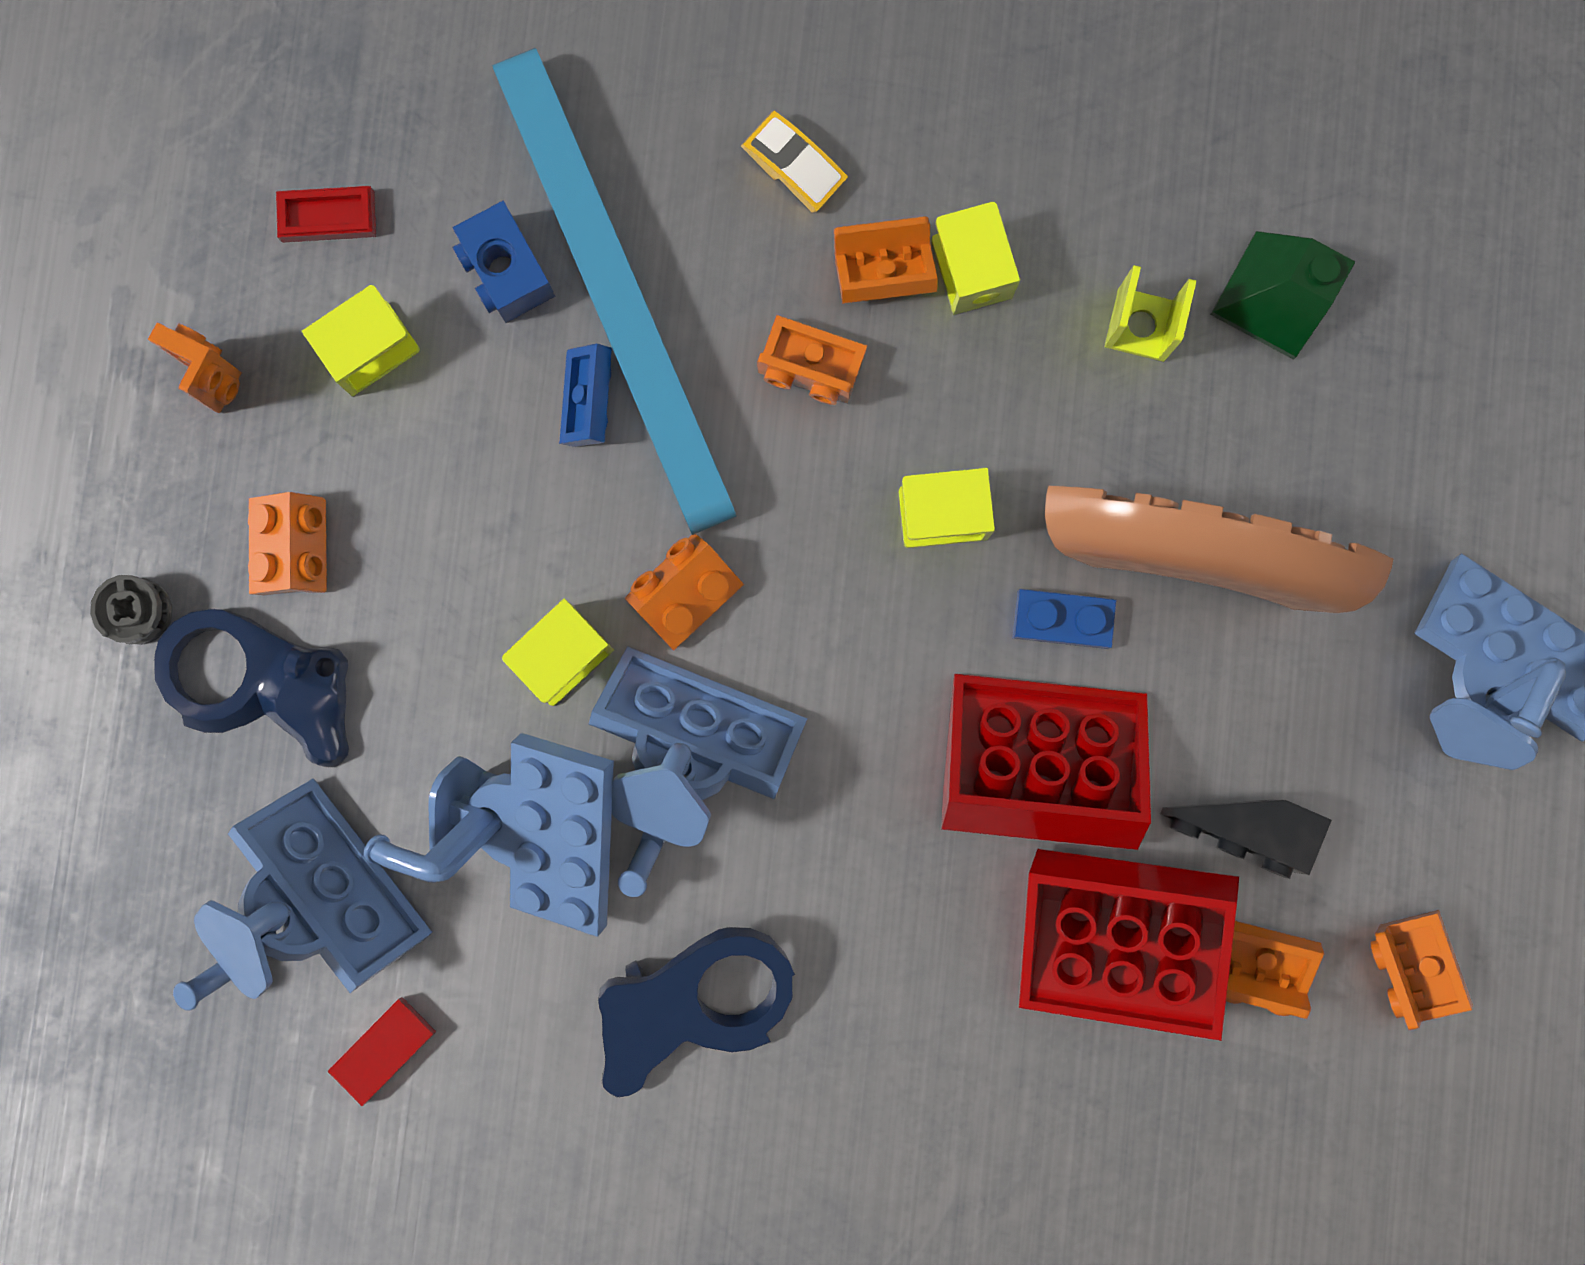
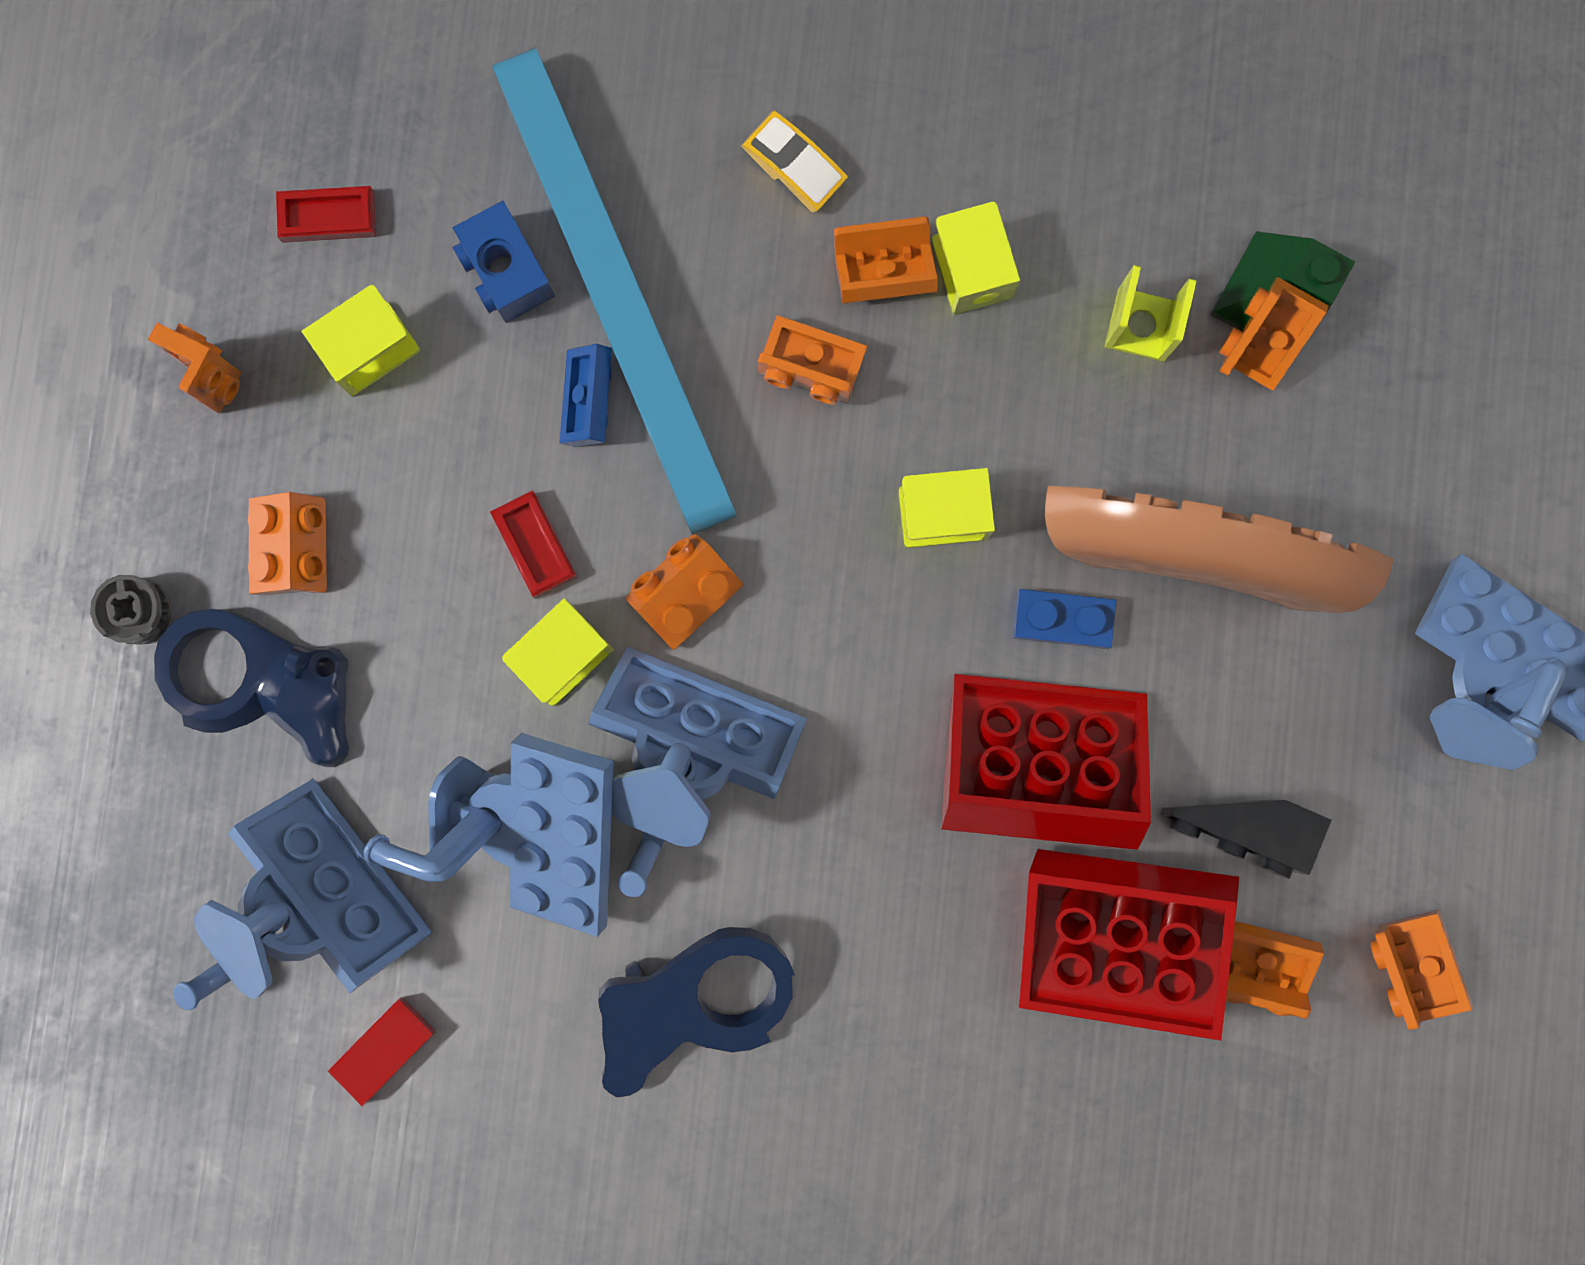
(533, 544): none -> red tile
(1274, 334): none -> orange bracket

